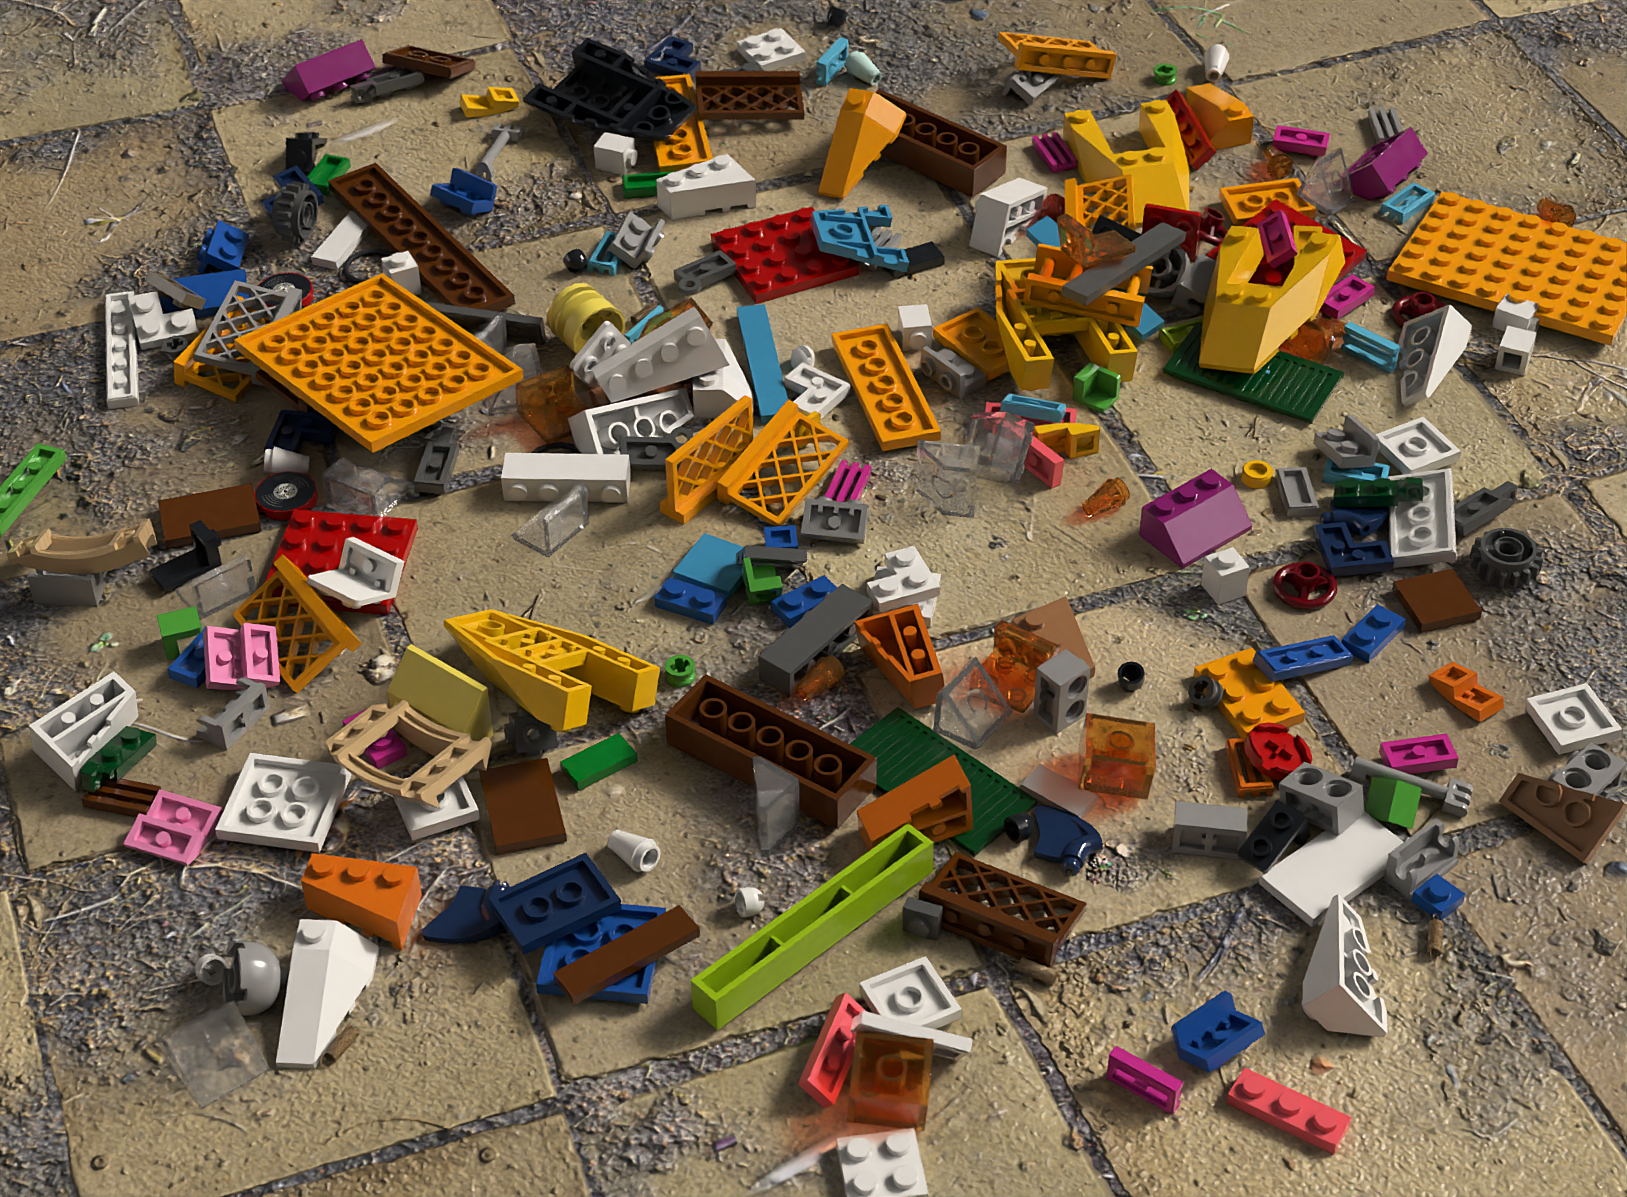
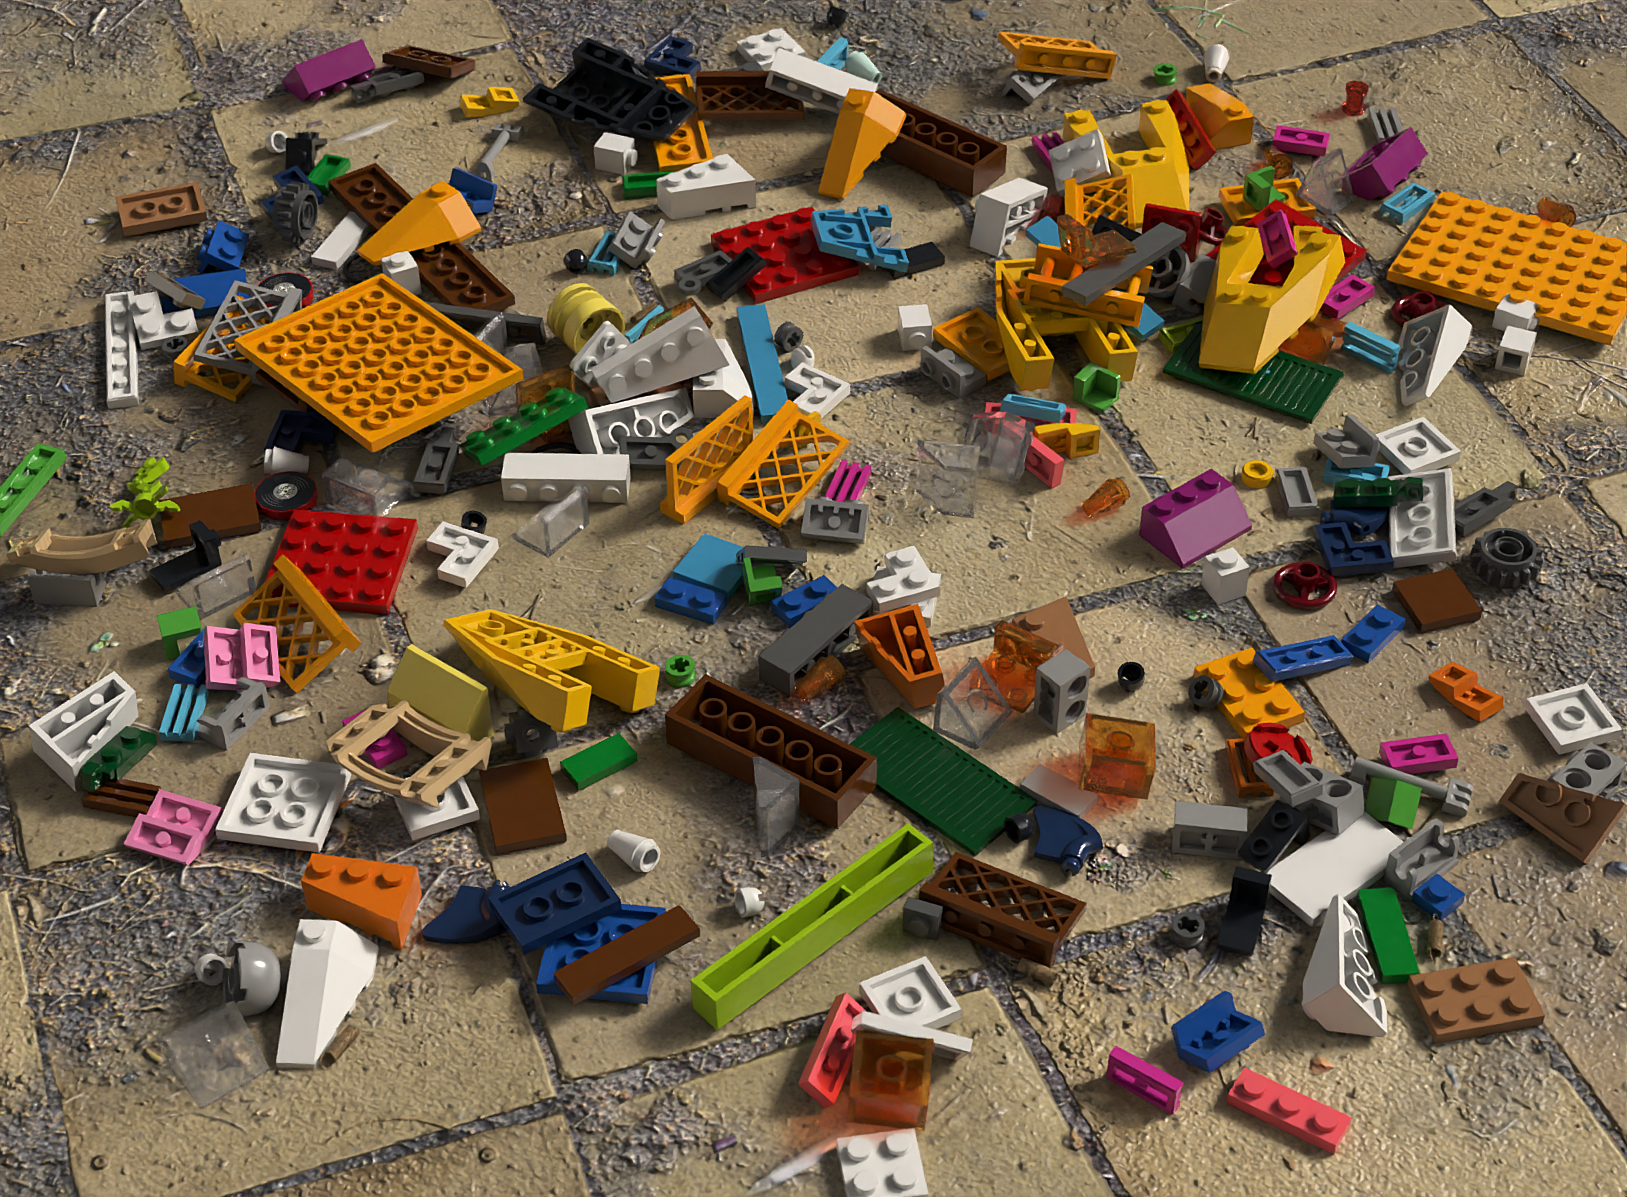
(146, 502): none -> lime piece
(161, 209): none -> medium nougat plate
(201, 696): none -> medium azure tile
(274, 140): none -> white hinge
(363, 575): white bracket -> none
(427, 220): none -> light orange wedge
(465, 551): none -> white plate
(474, 517): none -> black hinge
(523, 426): none -> green plate
(736, 274): none -> black tile
(781, 537): blue plate -> none
(788, 336): none -> dark grey bush
(812, 81): none -> white brick
(885, 387): light orange plate -> none
(932, 802): orange wedge -> none
(1080, 159): none -> white plate
(1183, 938): none -> dark grey bush
(1244, 911): none -> black bracket
(1259, 188): none -> bright green panel
(1288, 778): none -> light grey tile
(1355, 98): none -> clear red bush
(1387, 935): none -> green tile
(1475, 1000): none -> medium nougat plate

